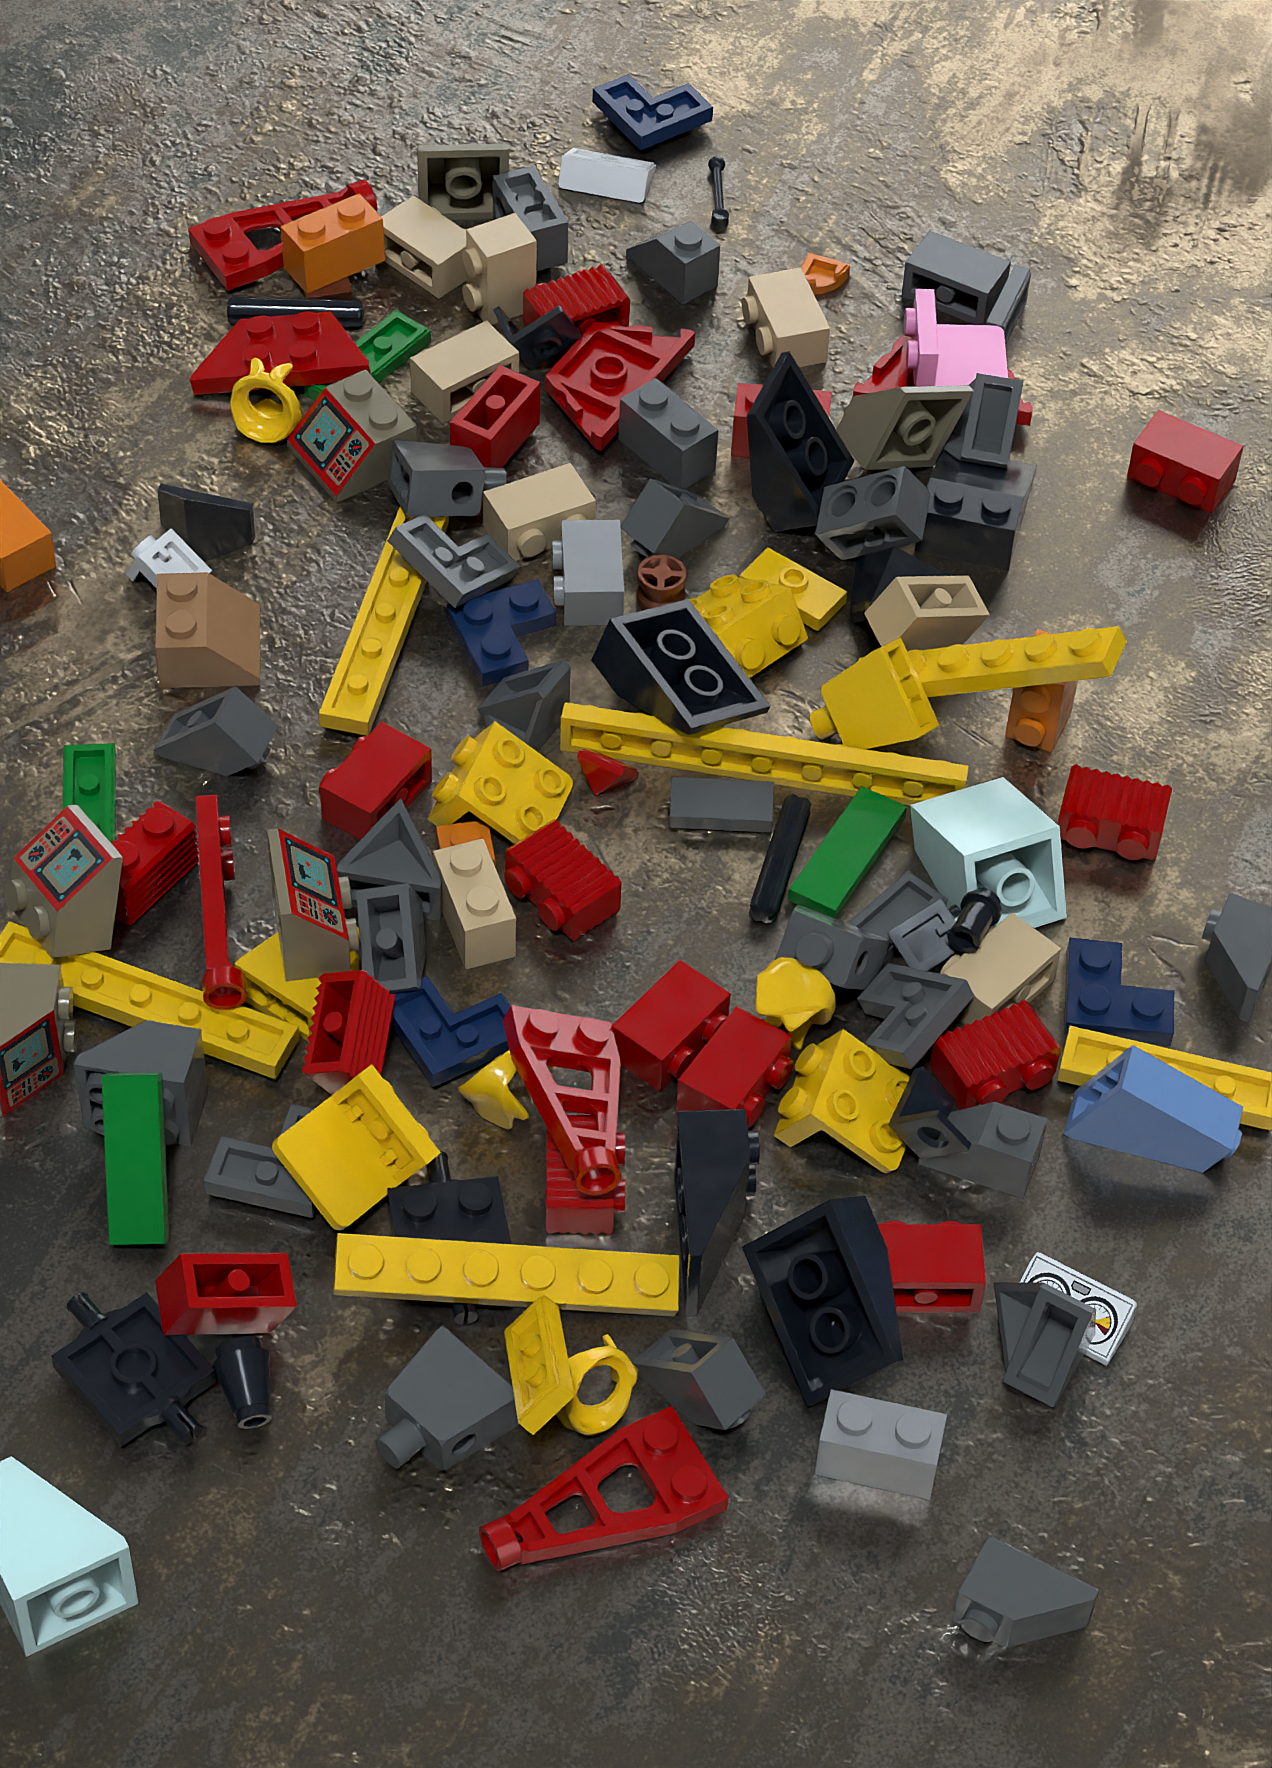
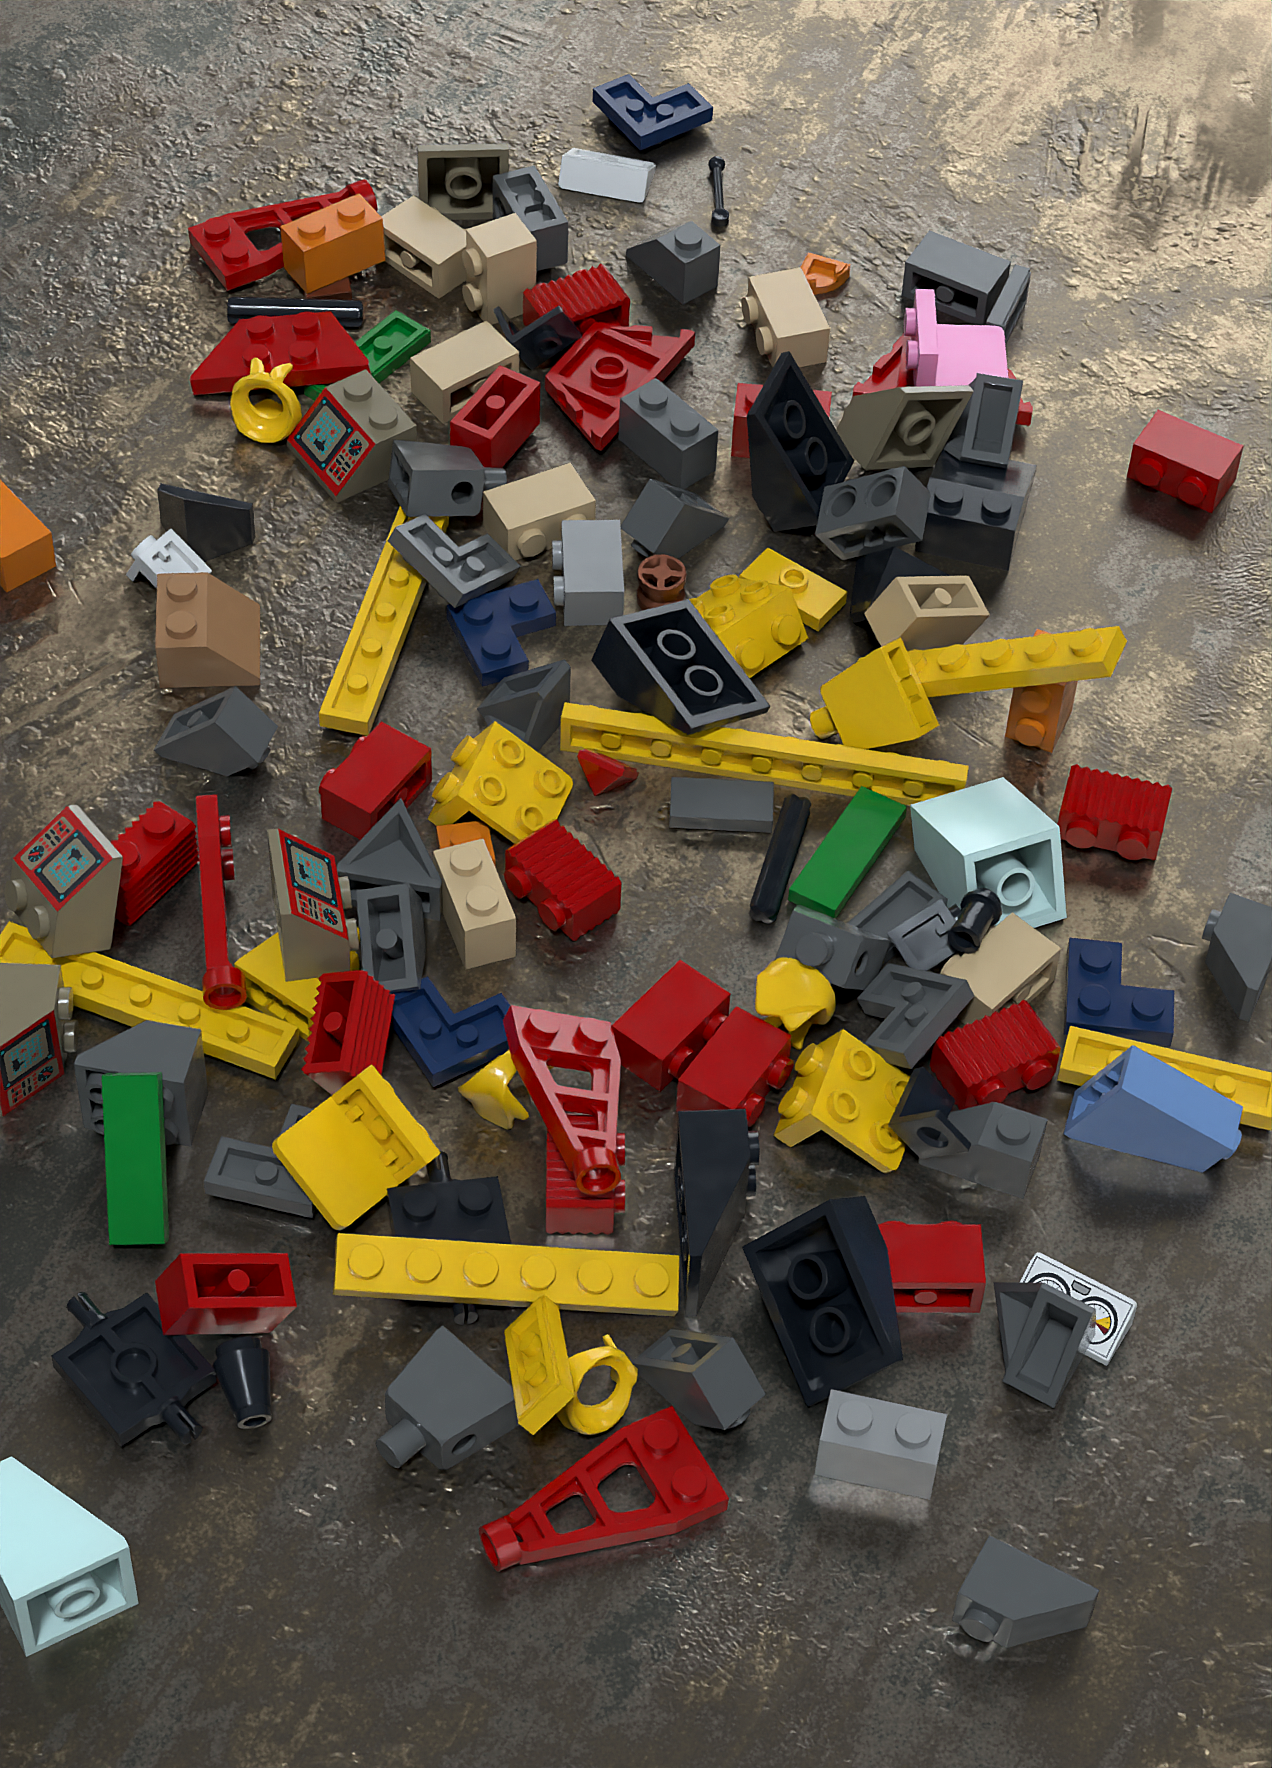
(91, 783): green tile -> none

